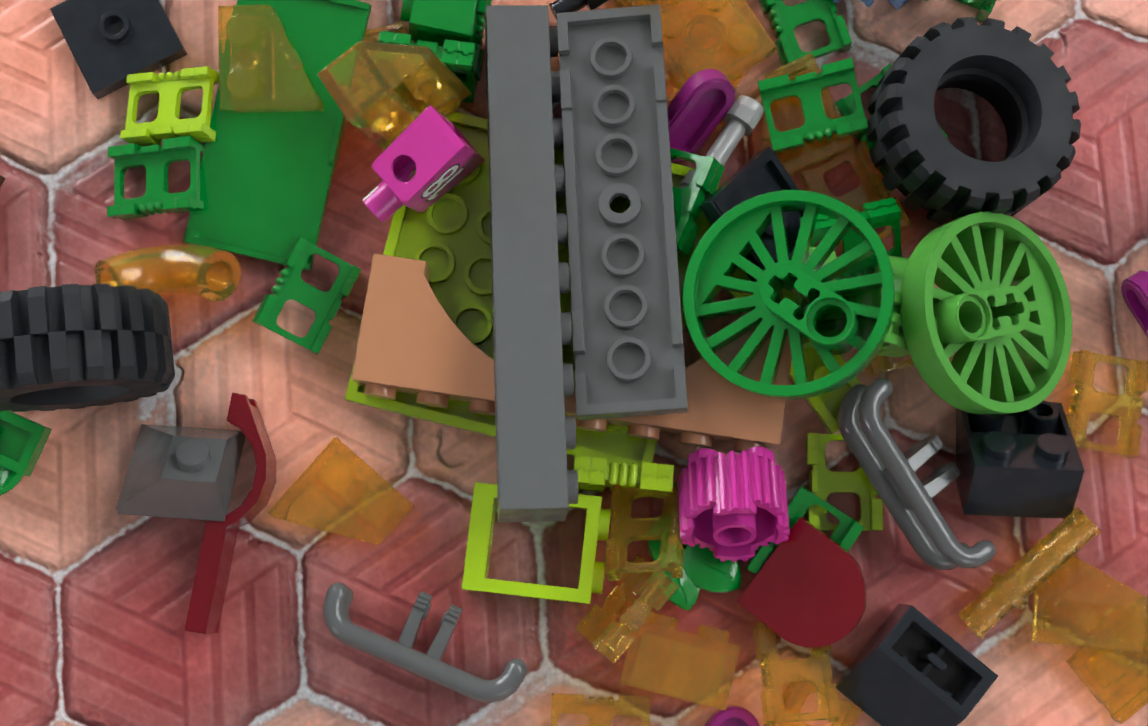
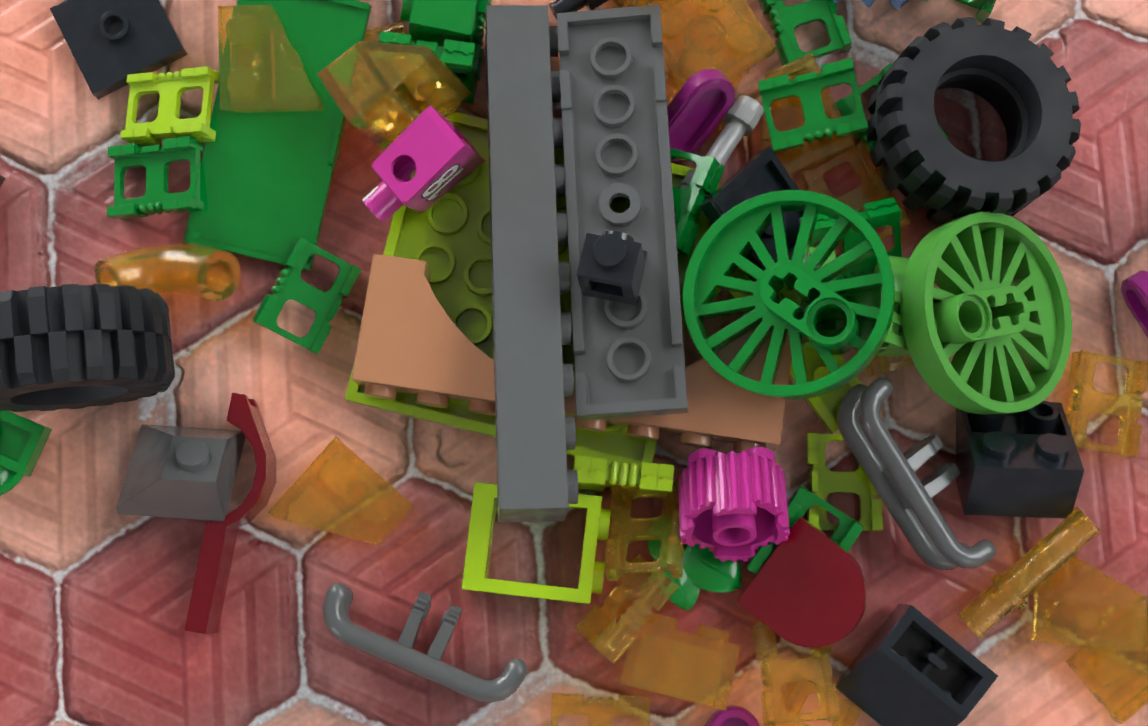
(611, 267): none -> black brick

